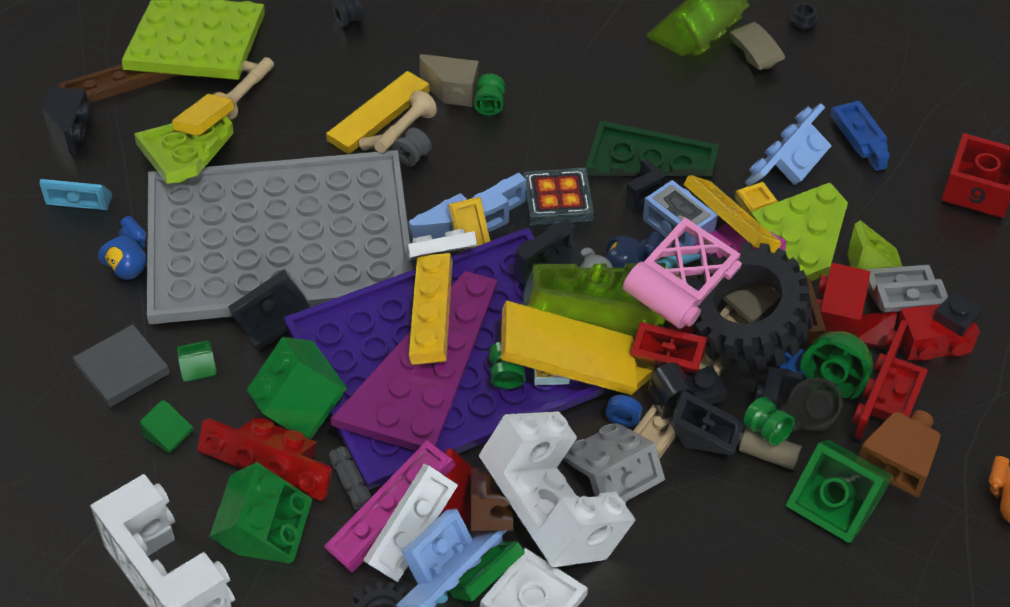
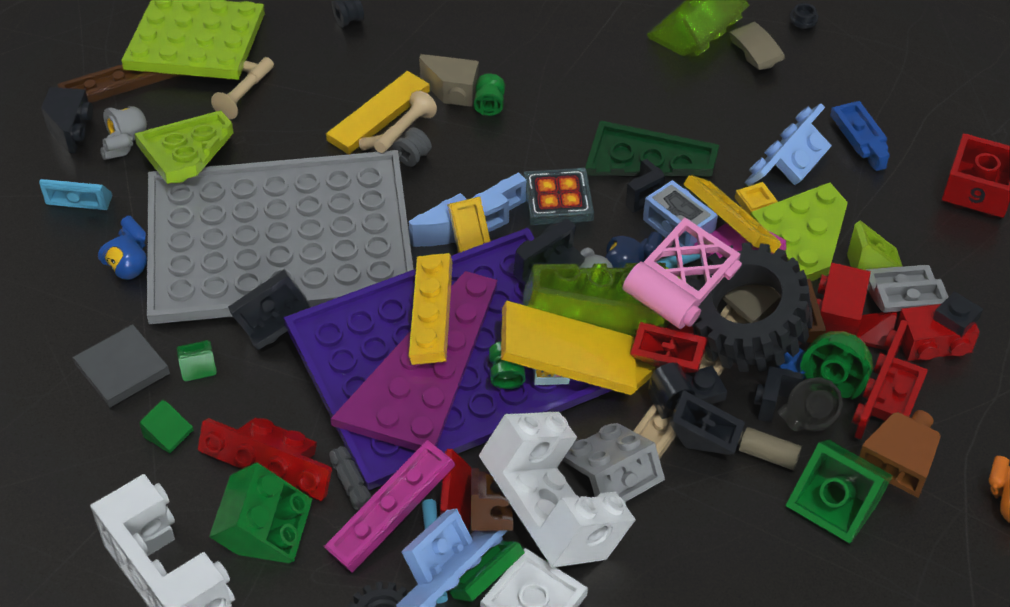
(121, 127): none -> light grey piece
(203, 114): yellow tile -> none
(297, 386): green slope -> none
(413, 514): white plate -> none
(452, 242): white plate -> none
(624, 410): blue tile -> none
(765, 418): green wheel -> none

